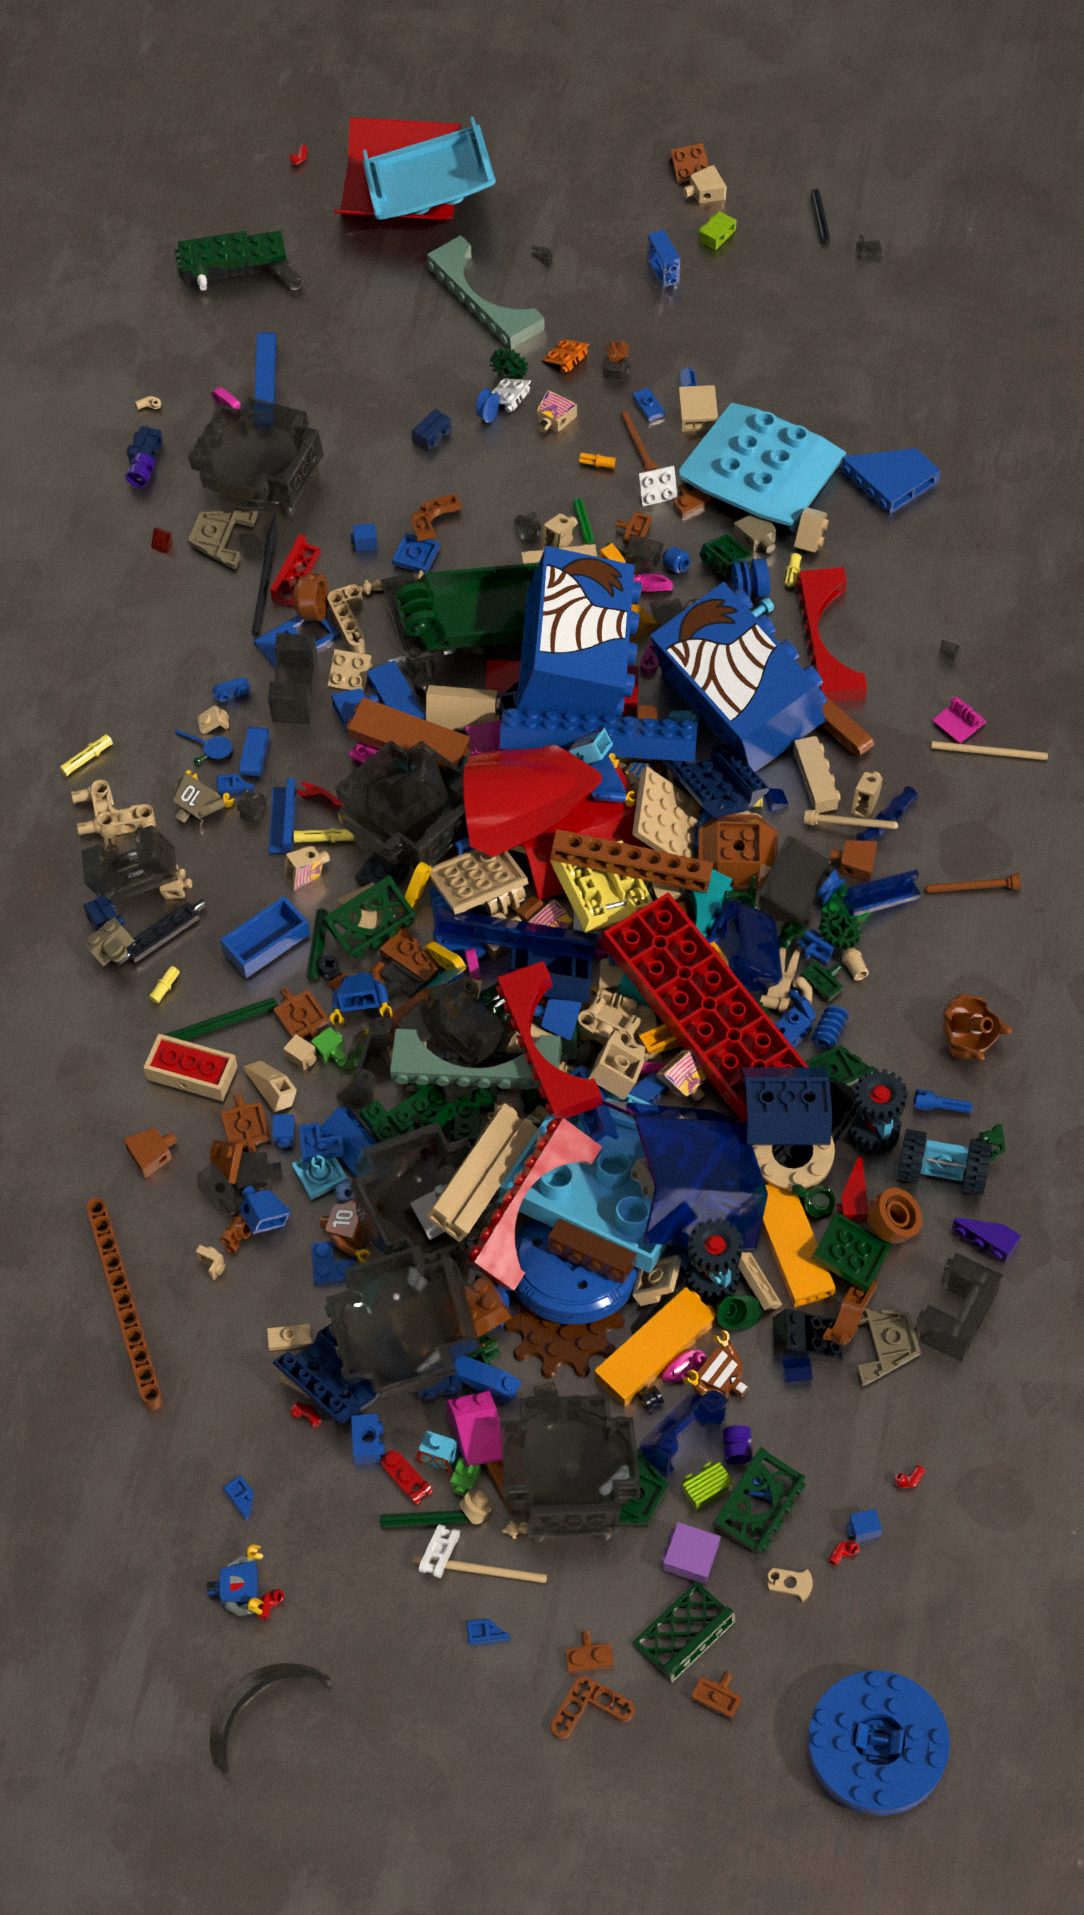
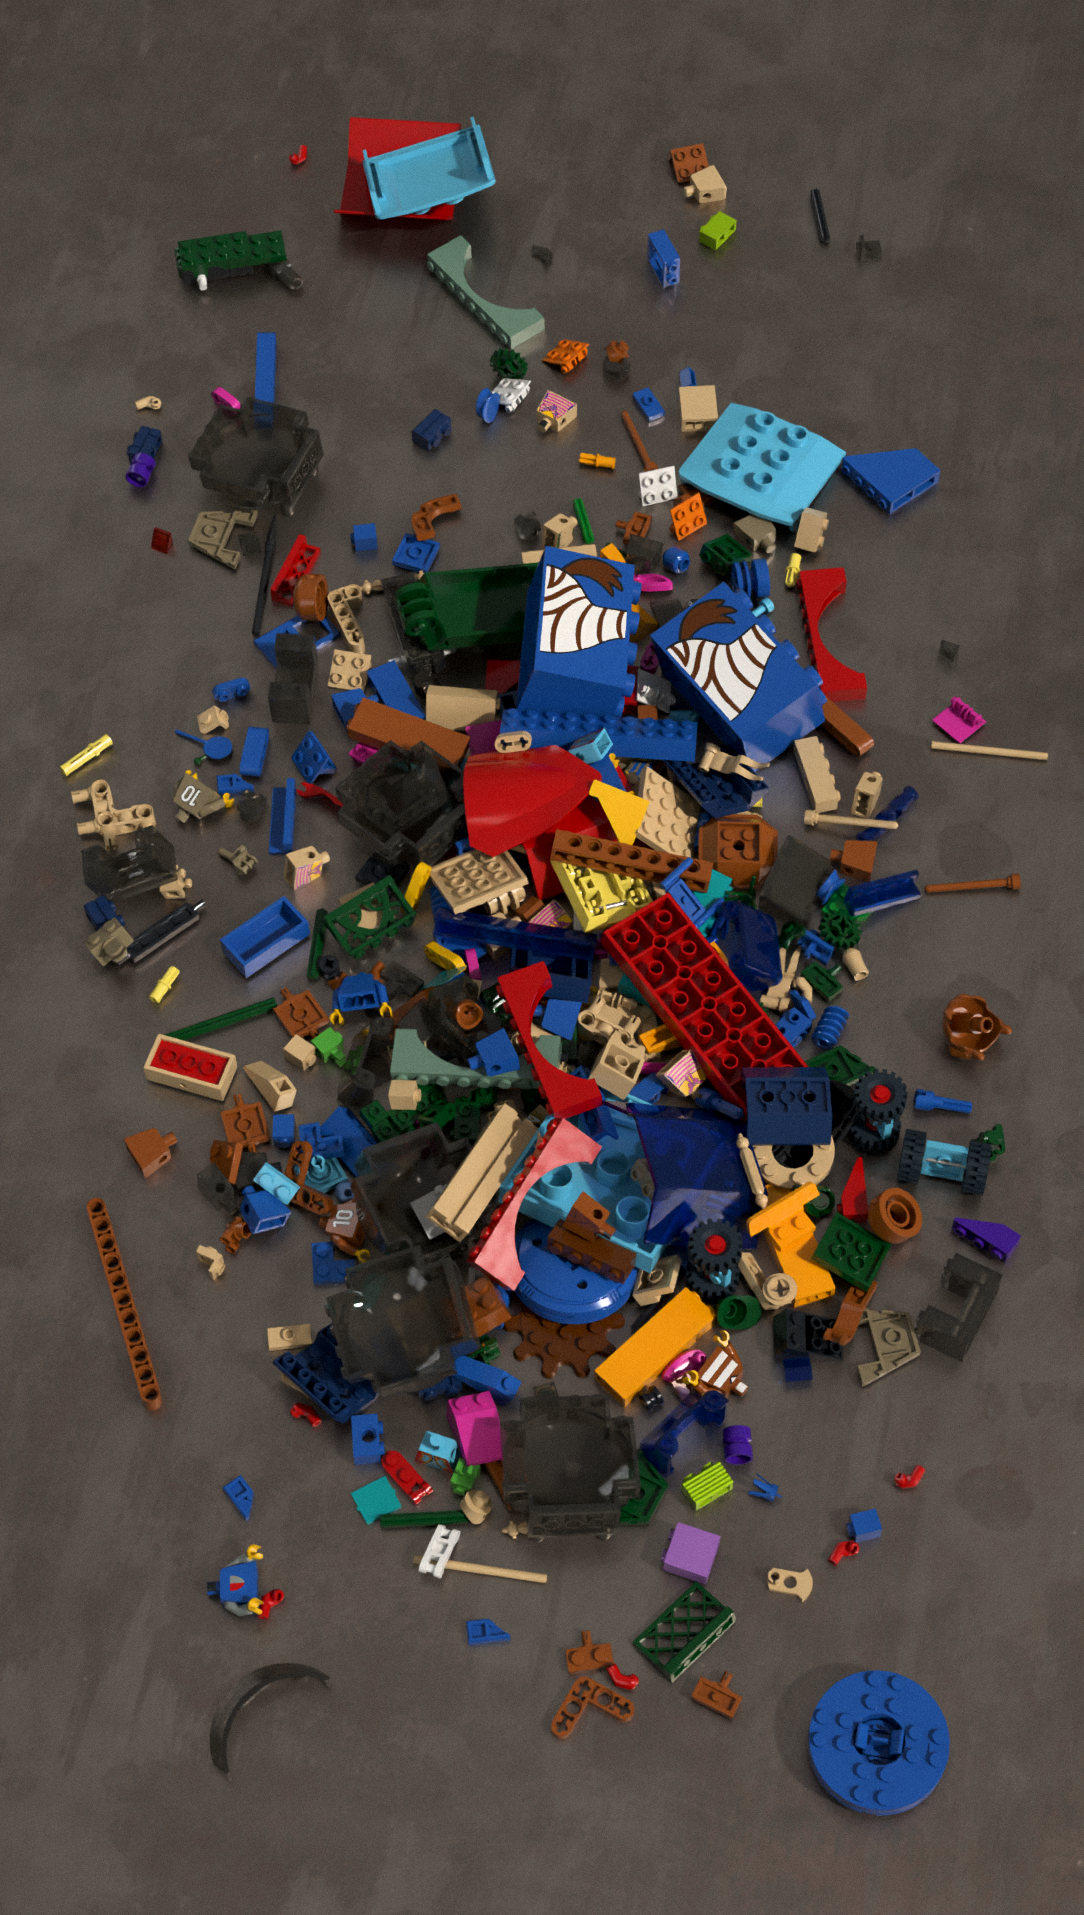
(240, 859): none -> dark tan arm
(276, 1183): none -> medium azure plate
(312, 758): none -> blue bracket
(315, 1195): none -> dark orange beam
(323, 835): light yellow pin -> none
(375, 1500): none -> teal piece
(404, 1094): none -> tan brick
(407, 952): dark orange wing -> none
(467, 1013): none -> dark orange piece
(495, 1055): none -> blue torso
(513, 741): none -> tan beam
(589, 1219): none -> dark orange torso
(622, 809): none -> yellow sticker
(622, 1681): none -> red arm
(654, 691): none -> white hinge
(681, 1389): none -> tile
(685, 897): none -> blue plate
(687, 517): none -> orange hinge
(713, 1101): none -> blue piece
(728, 764): none -> tan flag
(730, 1511): dark green fence -> none
(752, 1171): none -> tan wheel
(771, 1285): none -> tan gear
(776, 799): clear blue slope -> none
(785, 1218): none -> light orange plate

